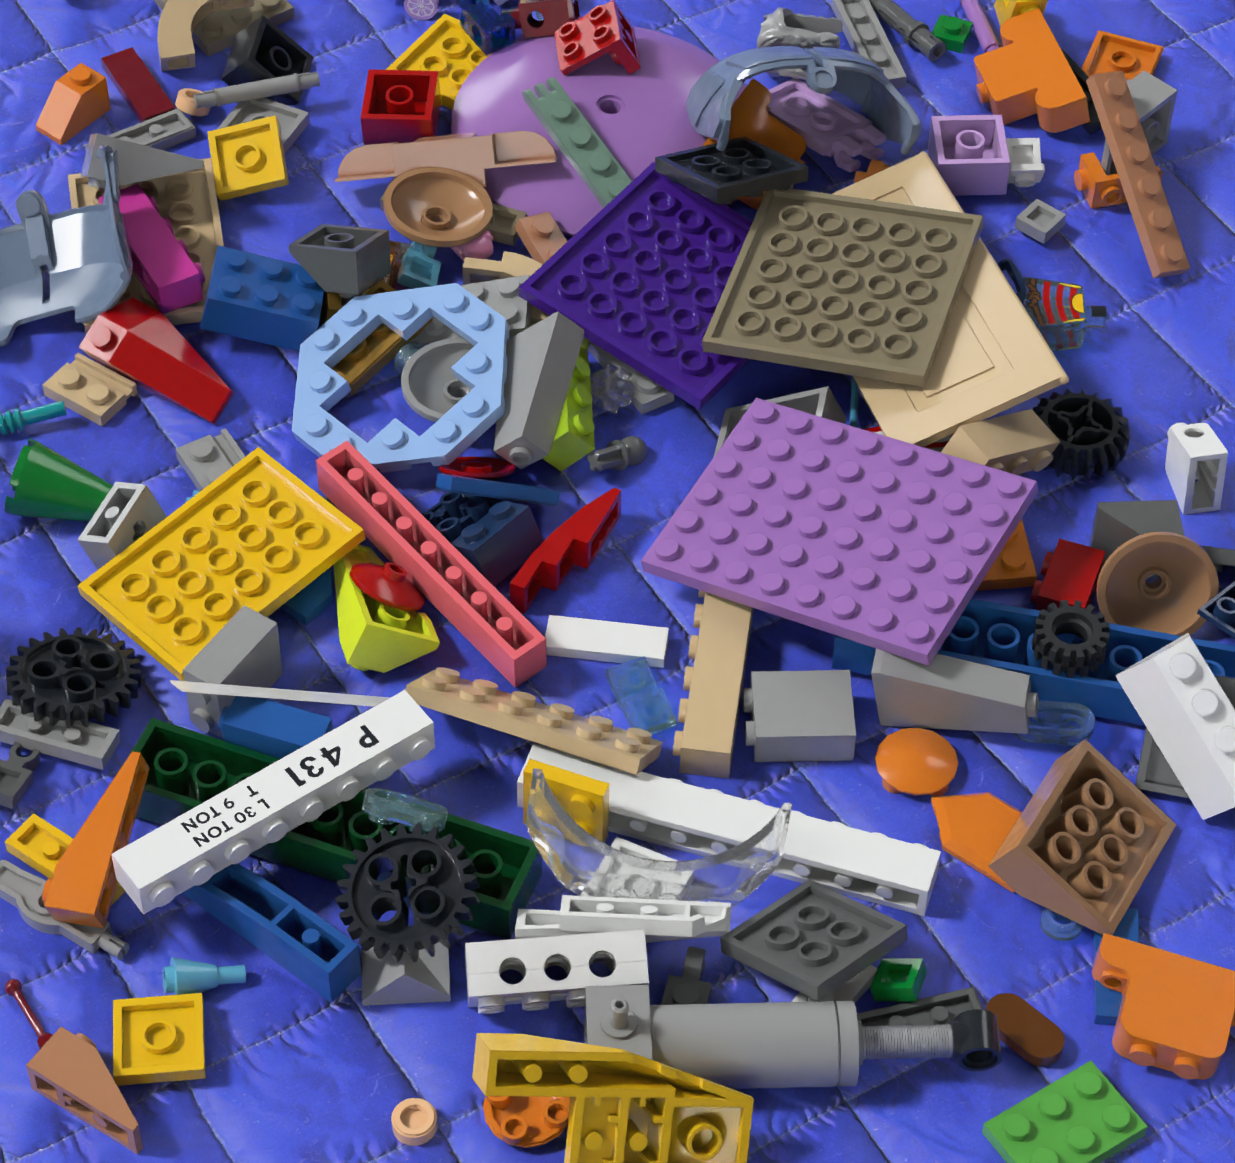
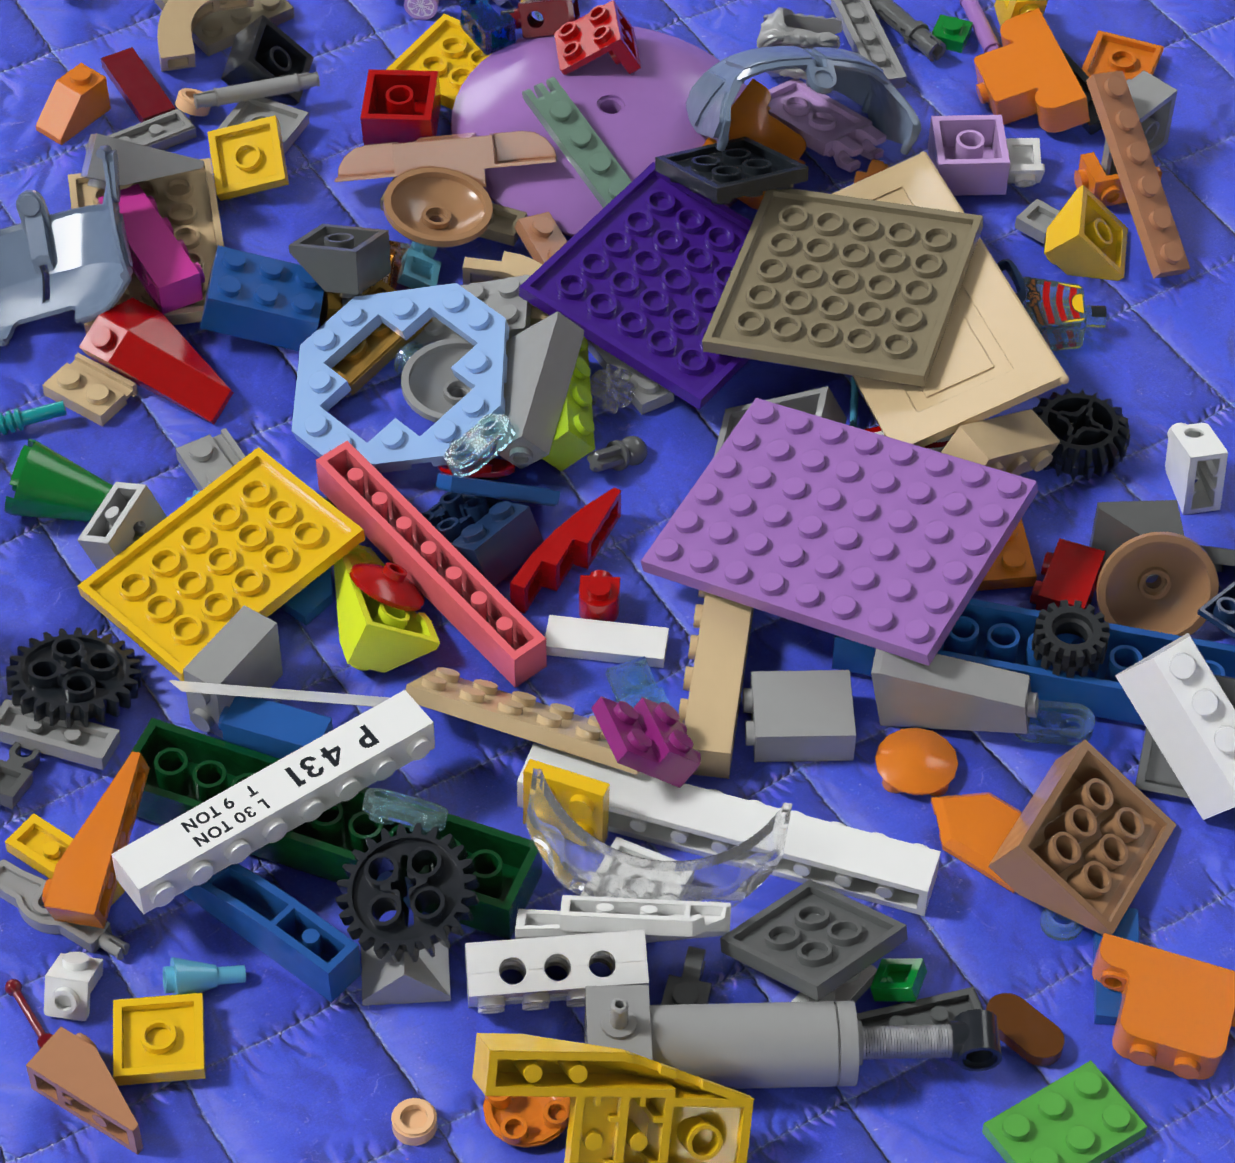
(70, 985): none -> white bracket
(479, 248): bright pink piece -> none
(479, 444): none -> clear light blue plate
(599, 596): none -> red plate
(648, 739): none -> magenta plate
(1087, 239): none -> yellow slope

